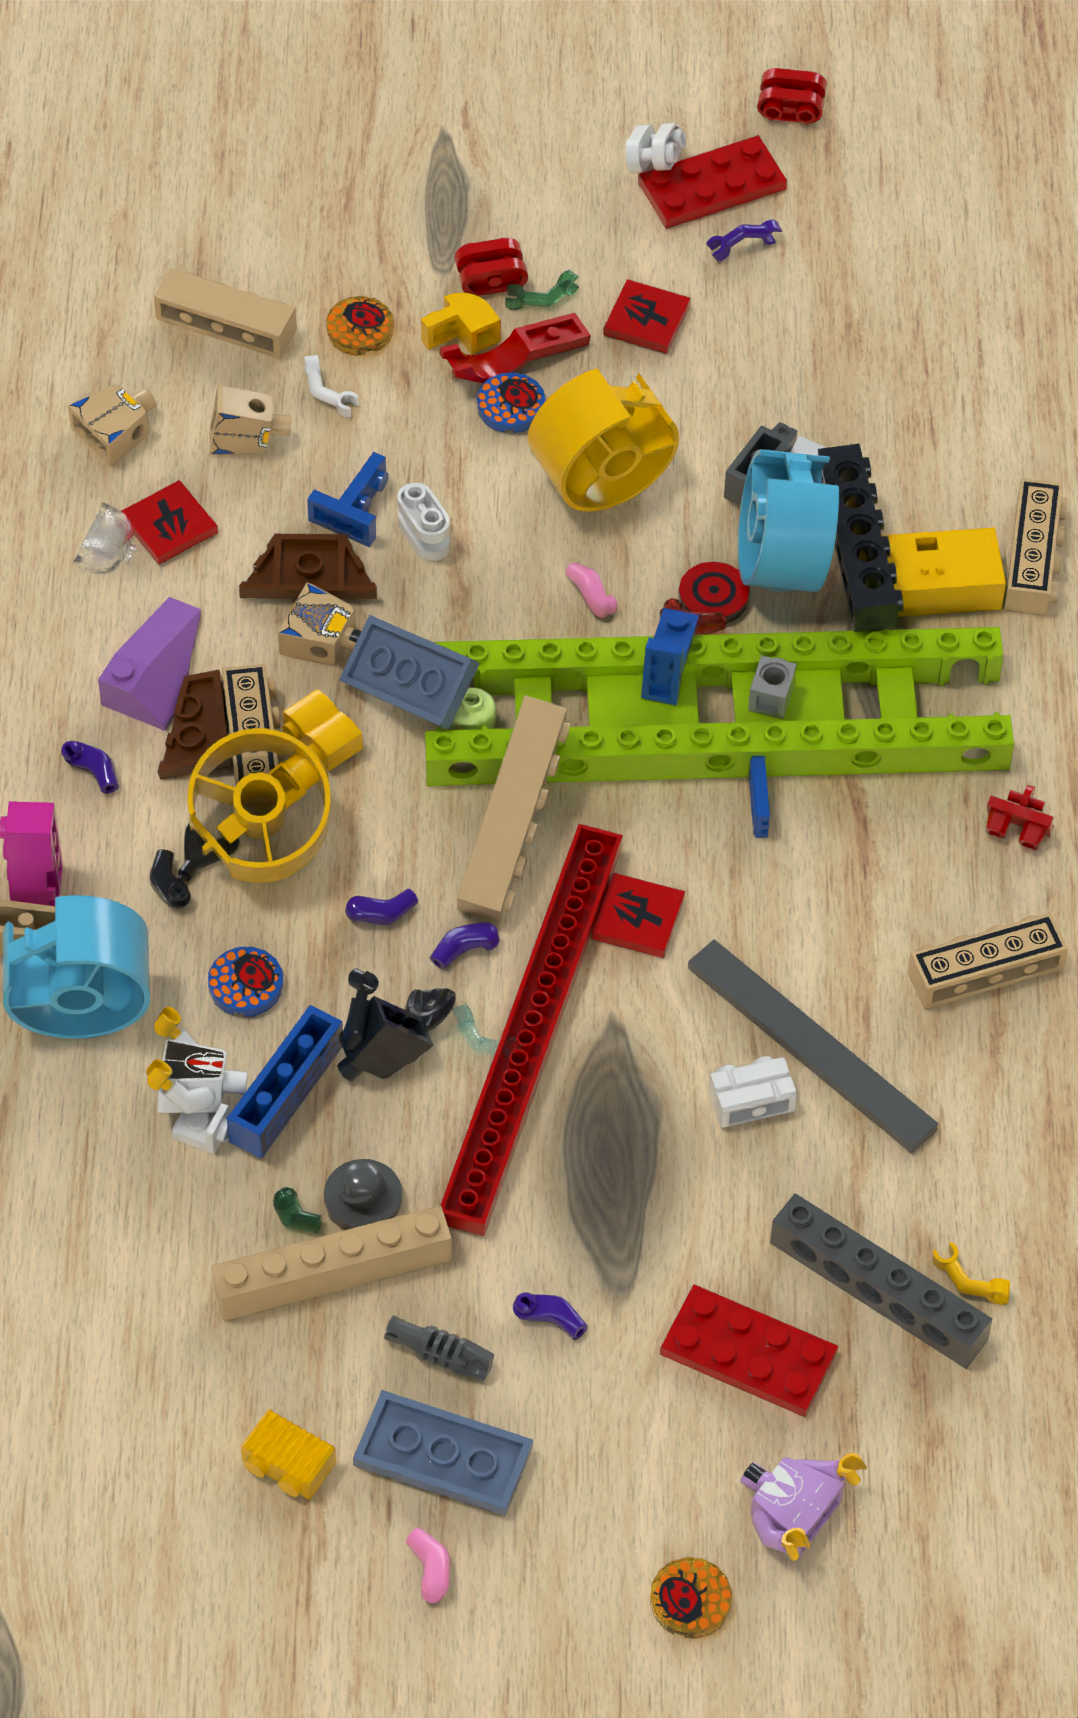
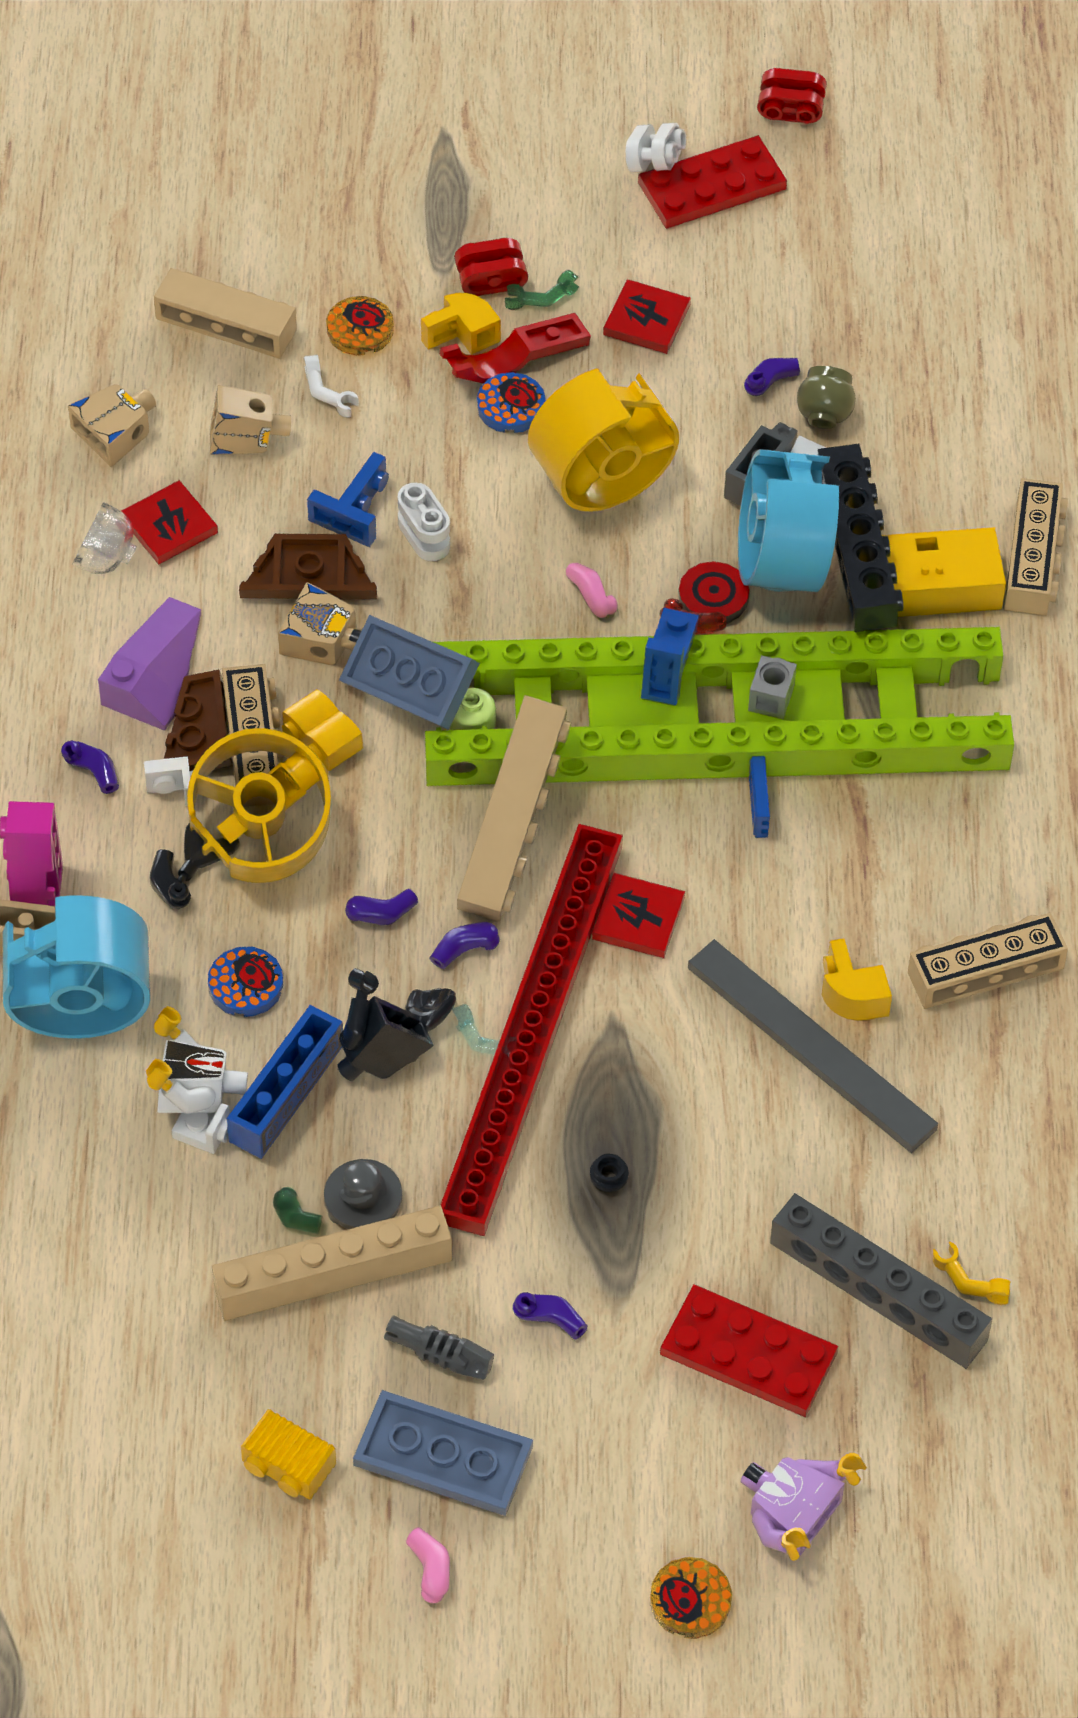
(167, 775): none -> white bracket
(609, 1163): none -> black plate
(739, 233): dark purple arm -> none
(752, 1091): white brick -> none
(768, 372): none -> dark purple arm
(826, 396): none -> olive piece
(857, 992): none -> yellow brick
(1034, 823): red hips -> none

